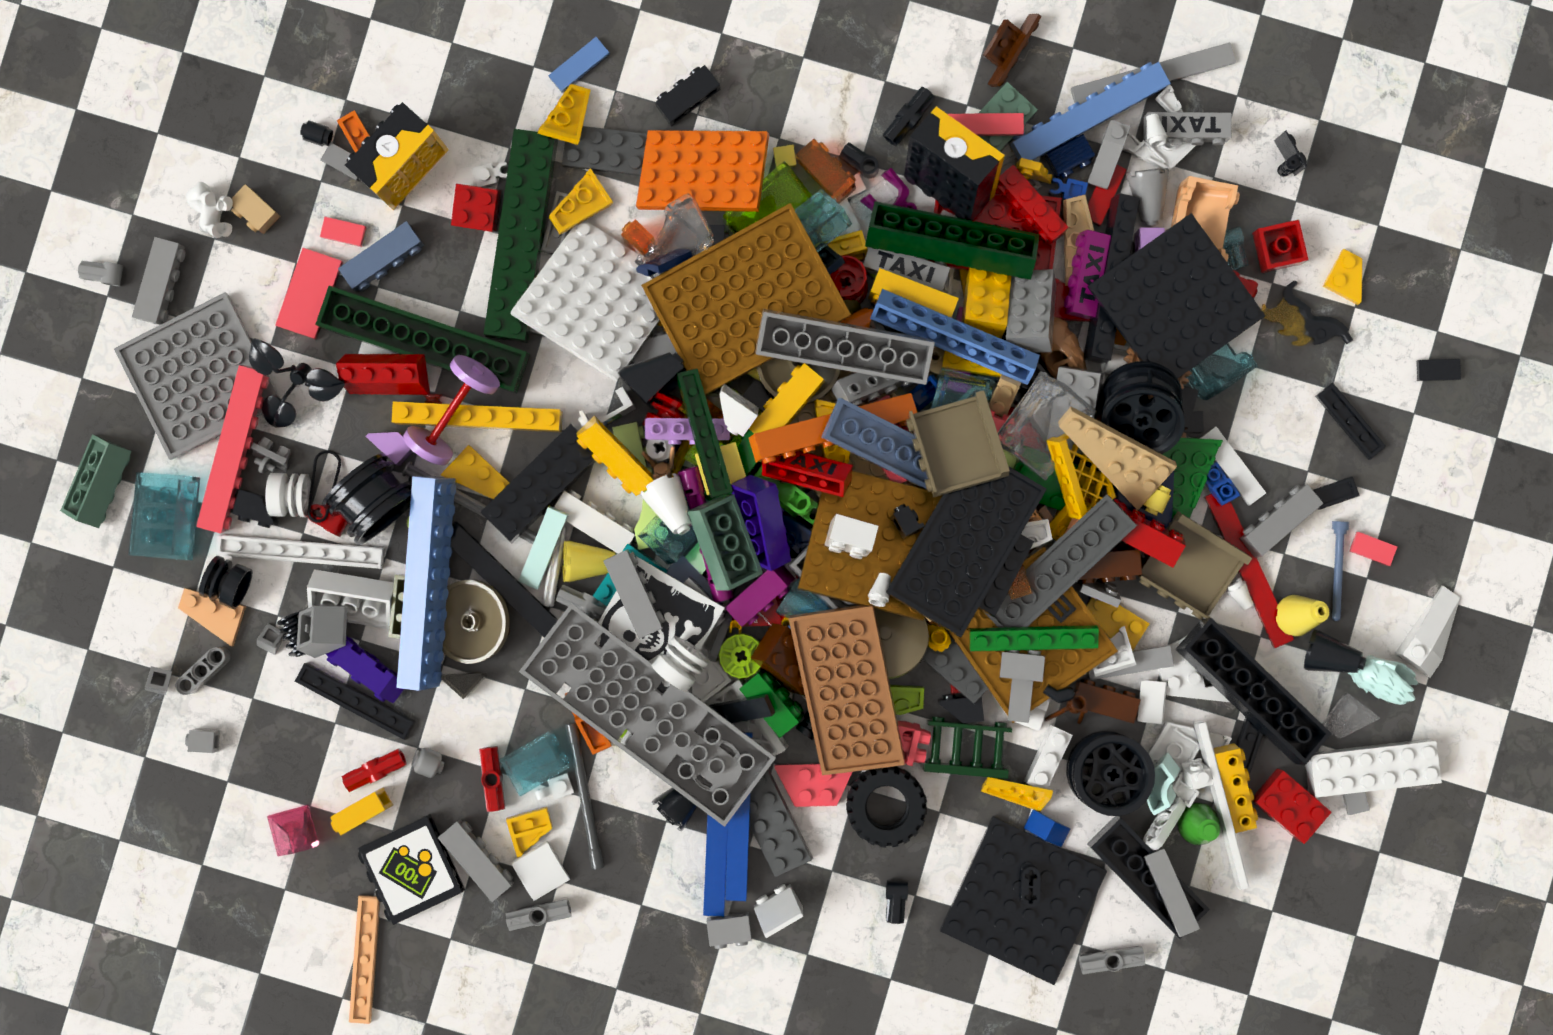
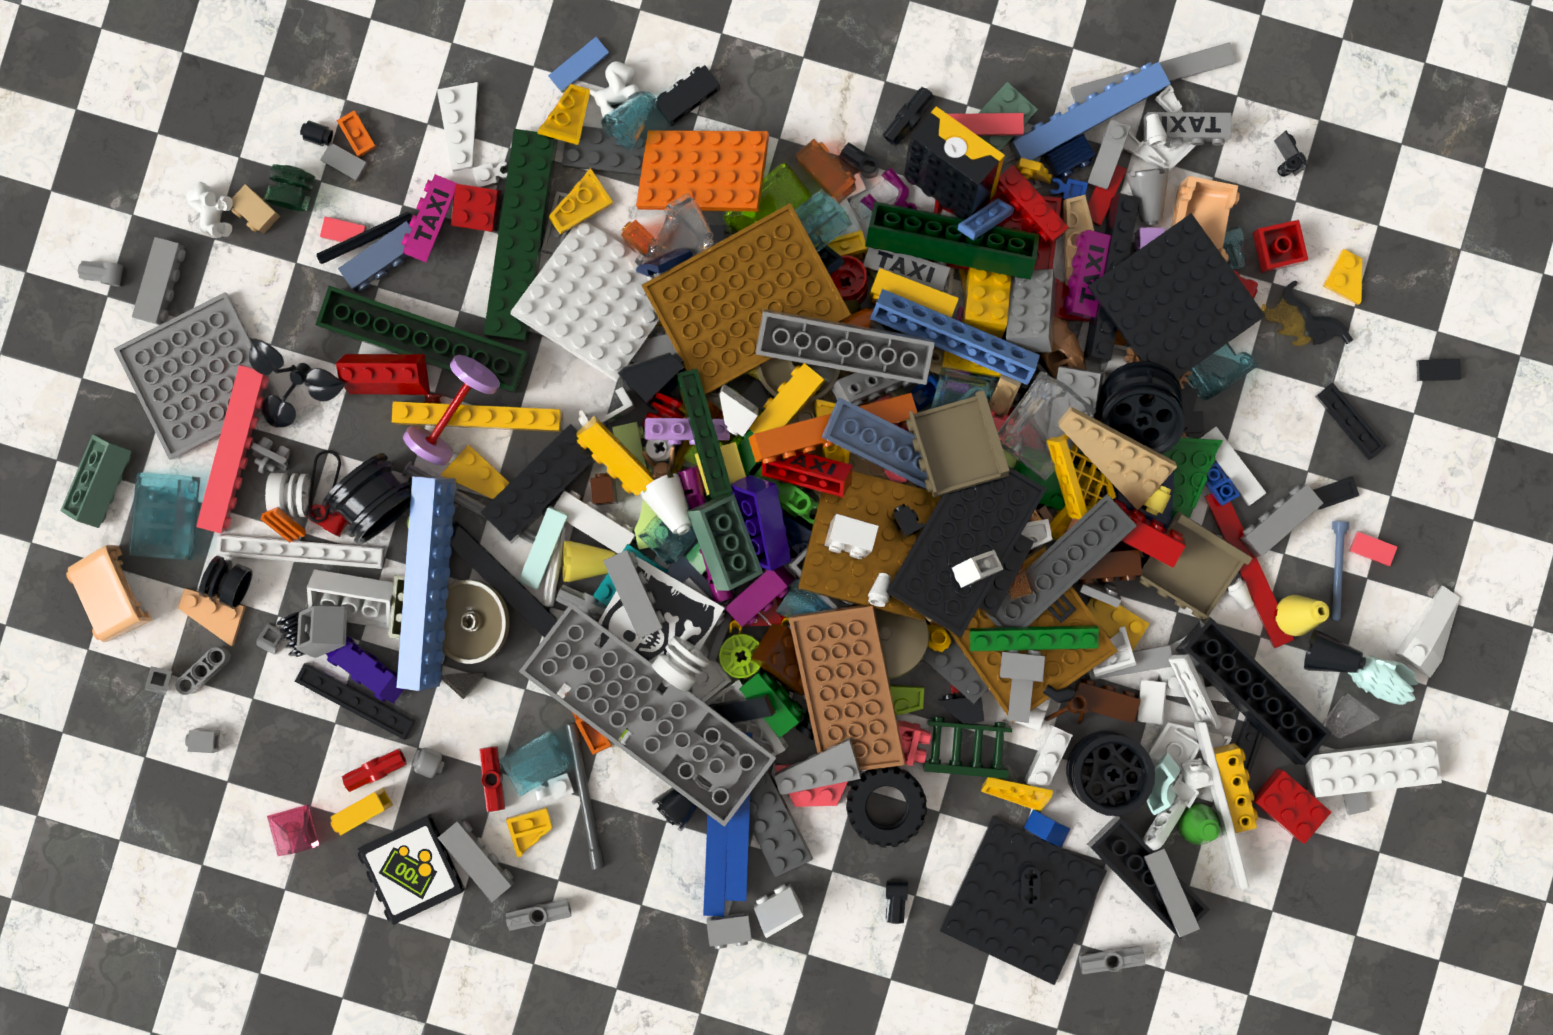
(107, 594): none -> light nougat windscreen
(253, 506): black slope -> none
(283, 524): none -> orange tile
(289, 187): none -> clear green wheel
(307, 292): coral tile -> none
(363, 238): none -> black axle
(364, 959): light nougat tile -> none
(392, 445): lavender slope -> none
(397, 155): piece -> none
(430, 218): none -> dark pink brick
(458, 113): none -> white wing
(540, 870): white slope -> none
(603, 489): none -> reddish brown brick
(618, 92): none -> white animal
(629, 119): none -> clear light blue cone
(786, 154): light yellow tile -> none
(827, 768): none -> light grey wing
(977, 568): none -> white slope
(985, 219): none -> medium blue tile
(1007, 45): reddish brown bracket -> none
(1194, 690): none -> white tile

